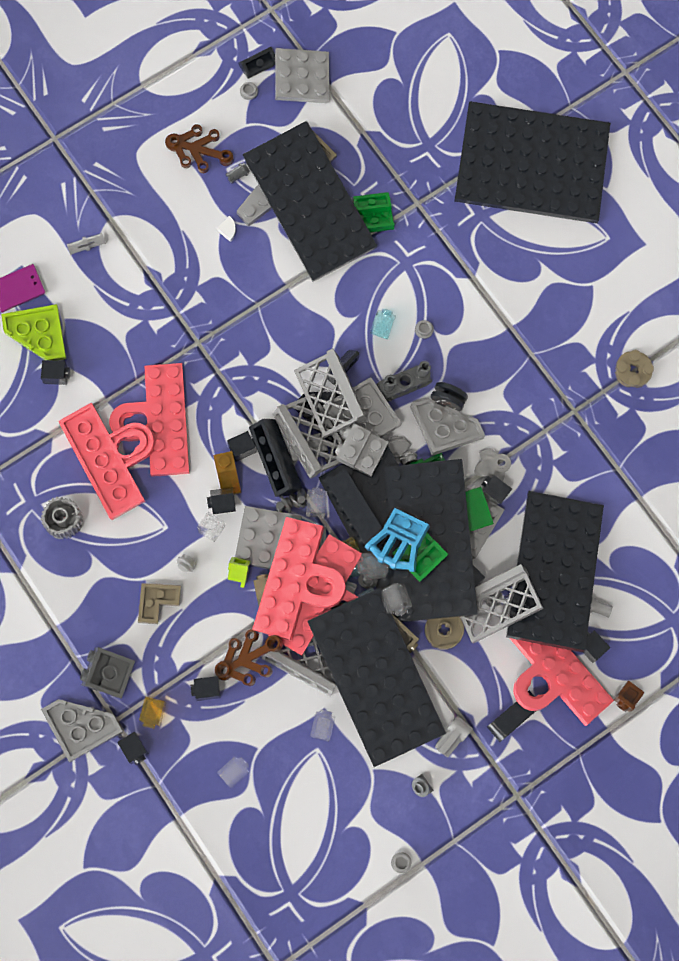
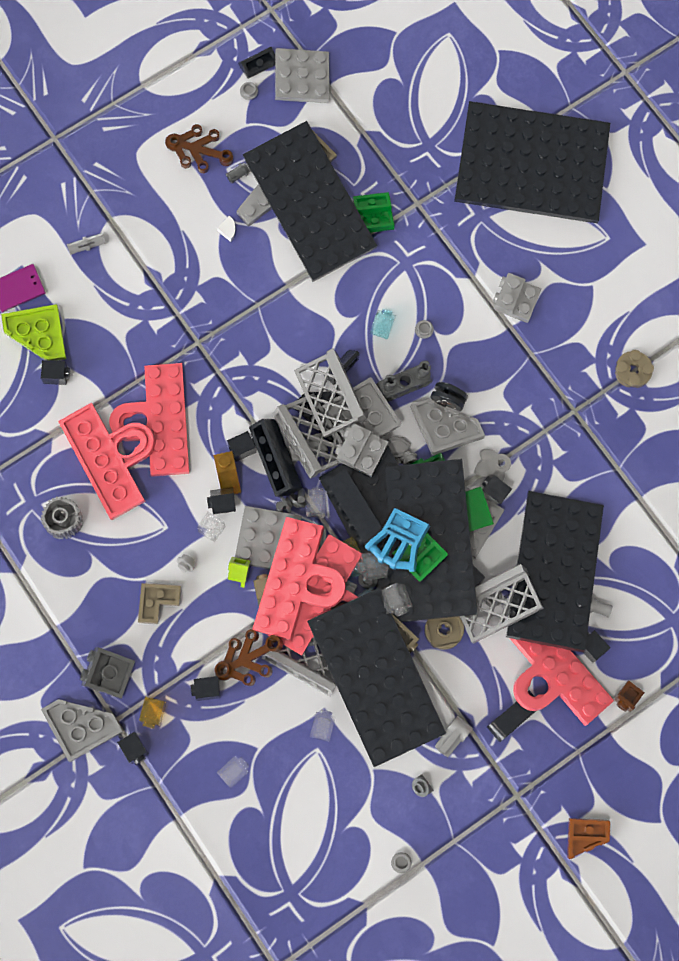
(516, 297): none -> light grey plate
(586, 835): none -> dark orange wing

